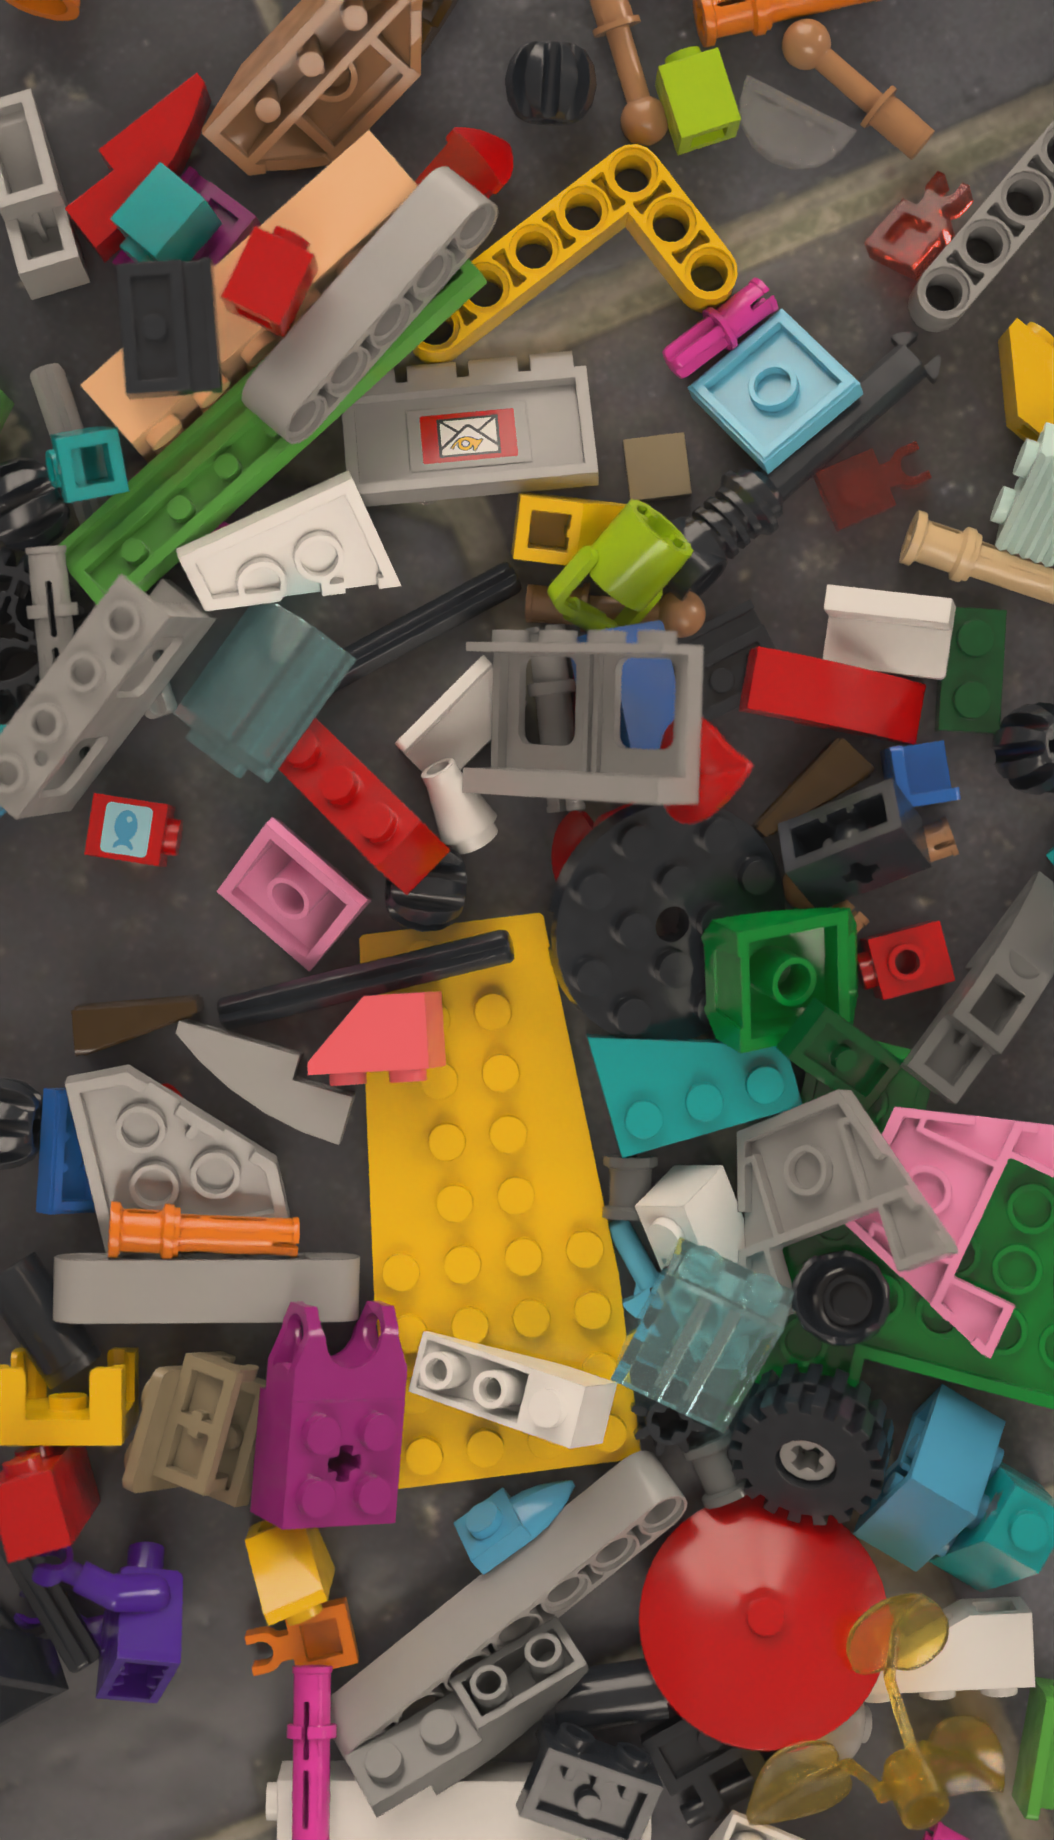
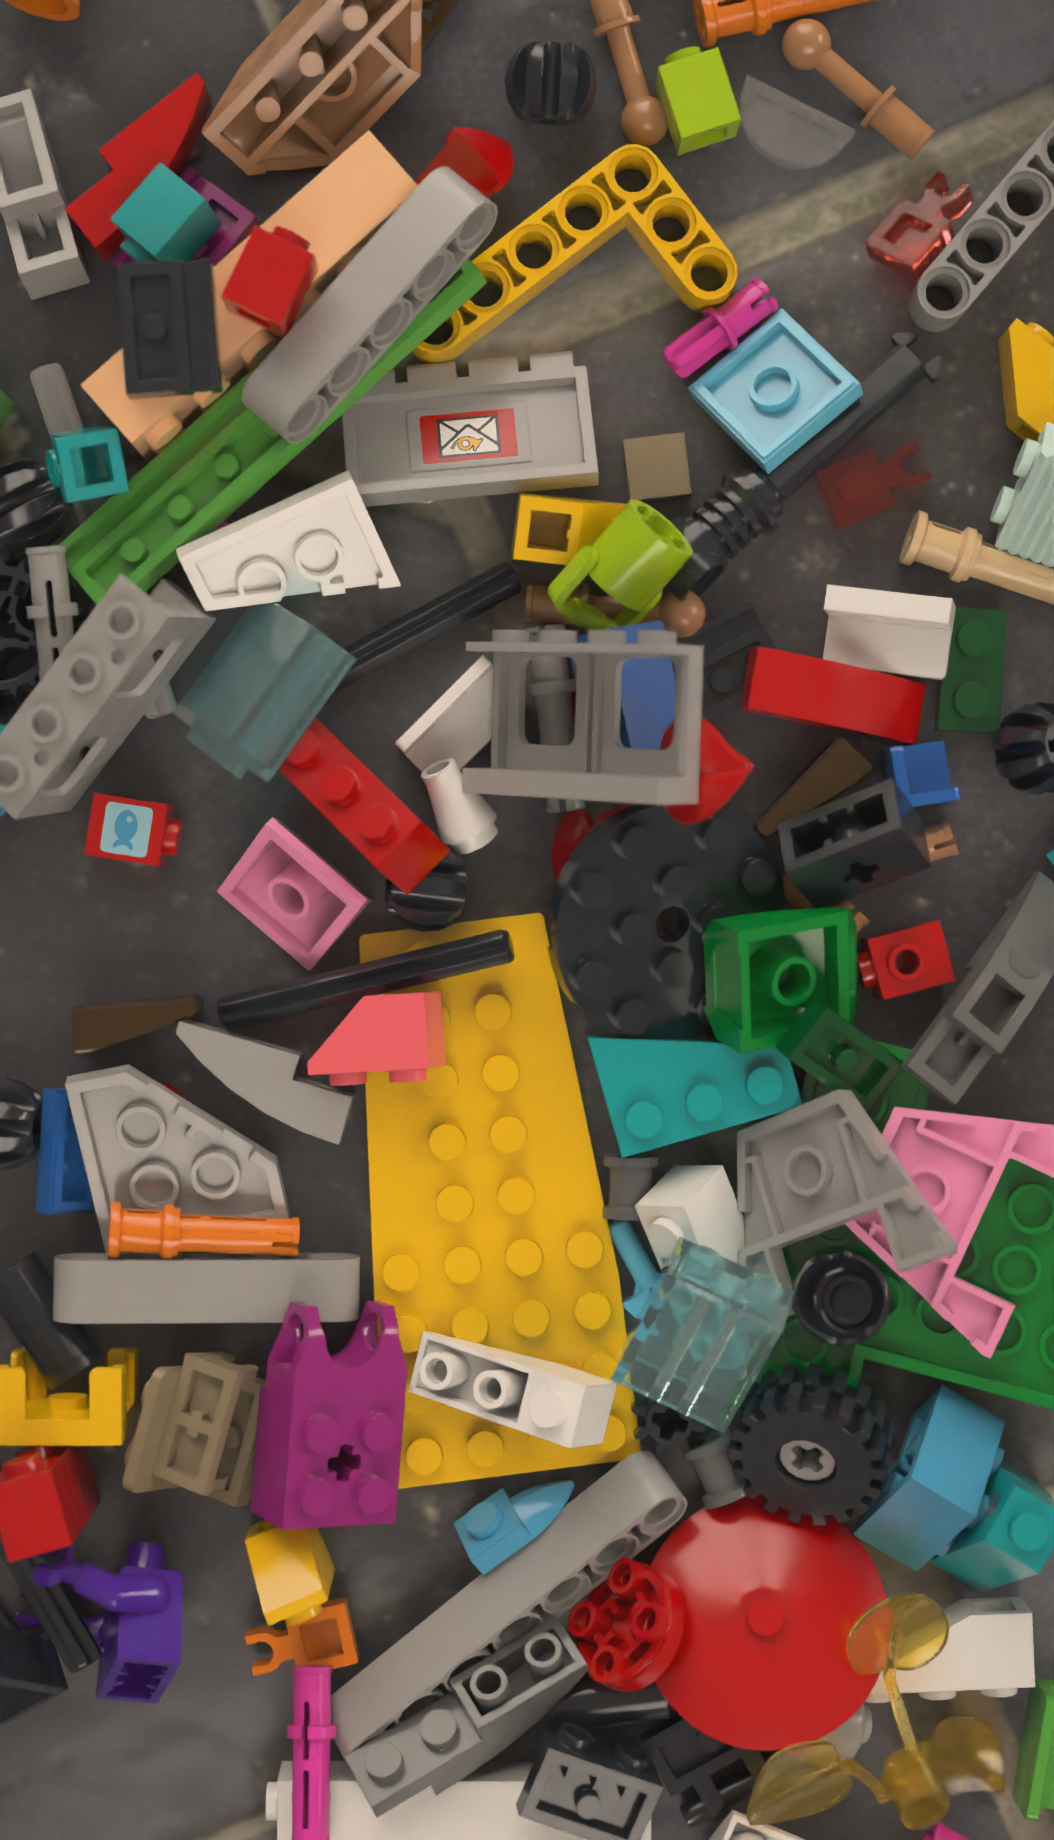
(629, 1626): none -> red tile

